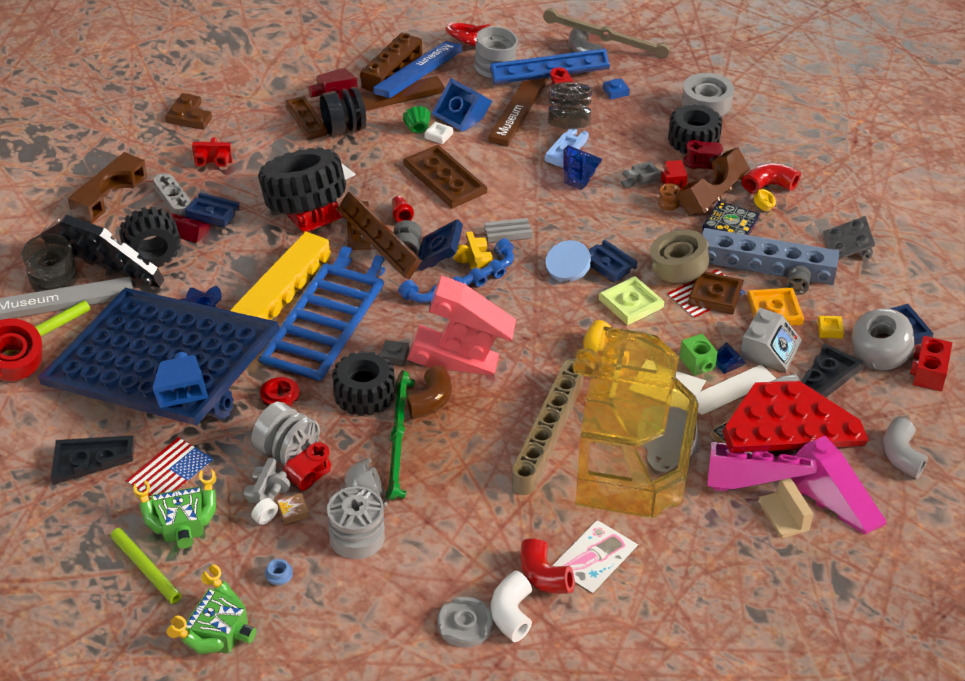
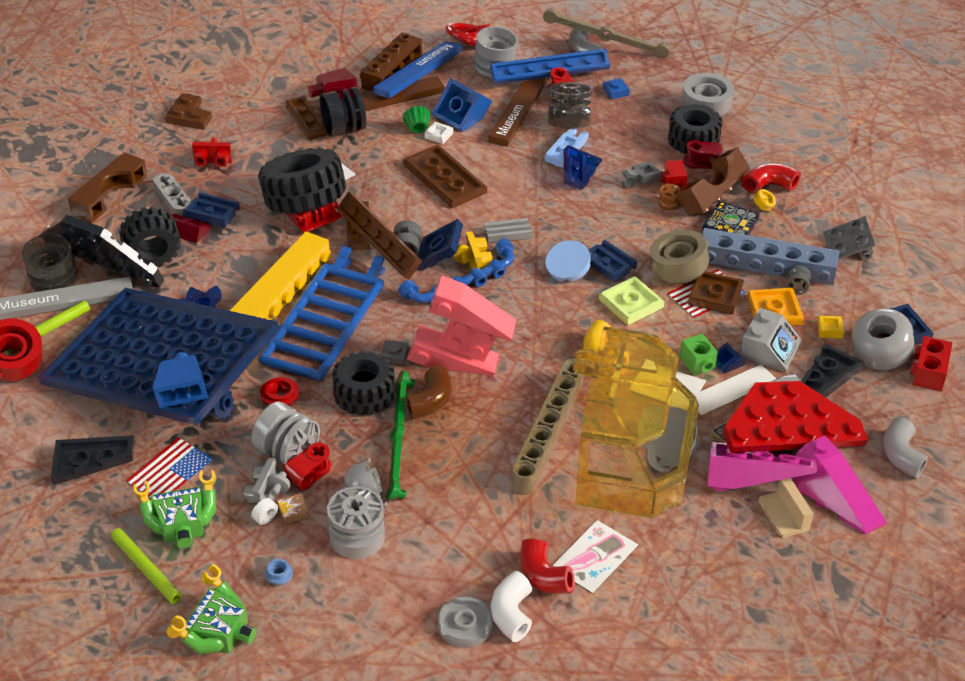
(401, 209): red cone -> none

